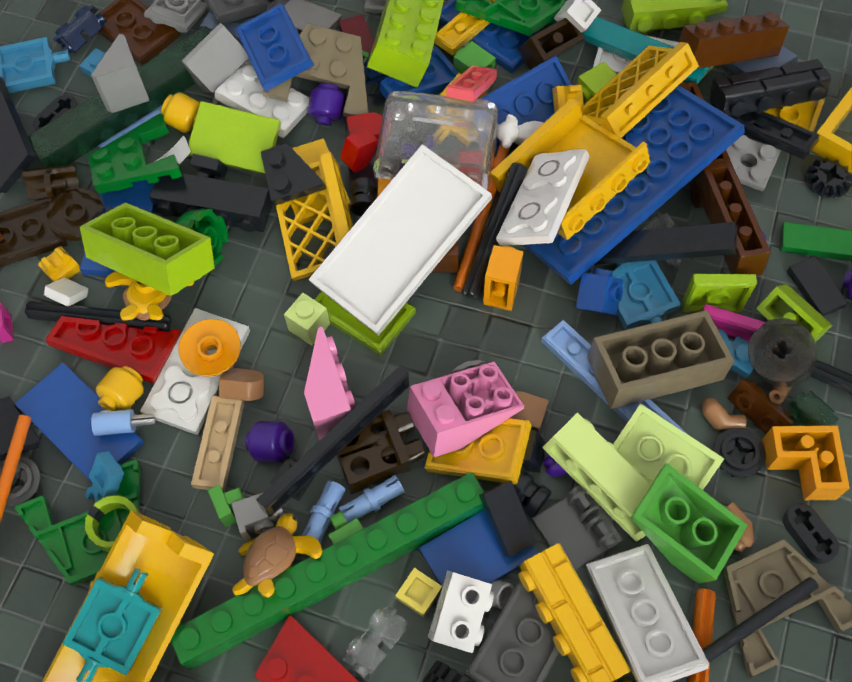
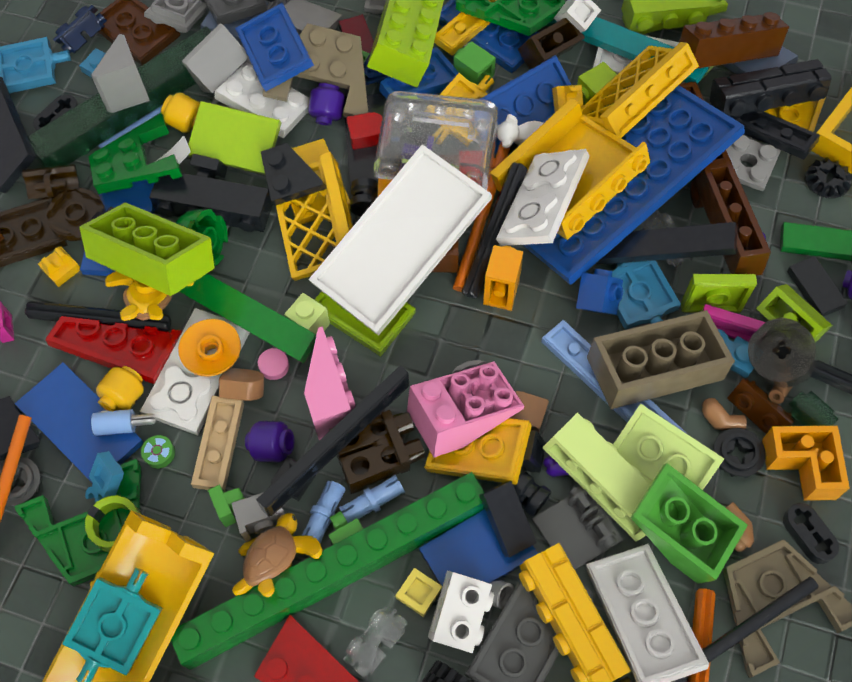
(66, 291): white tile -> none
(158, 451): none -> bright green tile
(252, 316): none -> green tile
(273, 364): none -> bright pink tile
(358, 149): red piece -> none
(471, 83): coral tile -> none

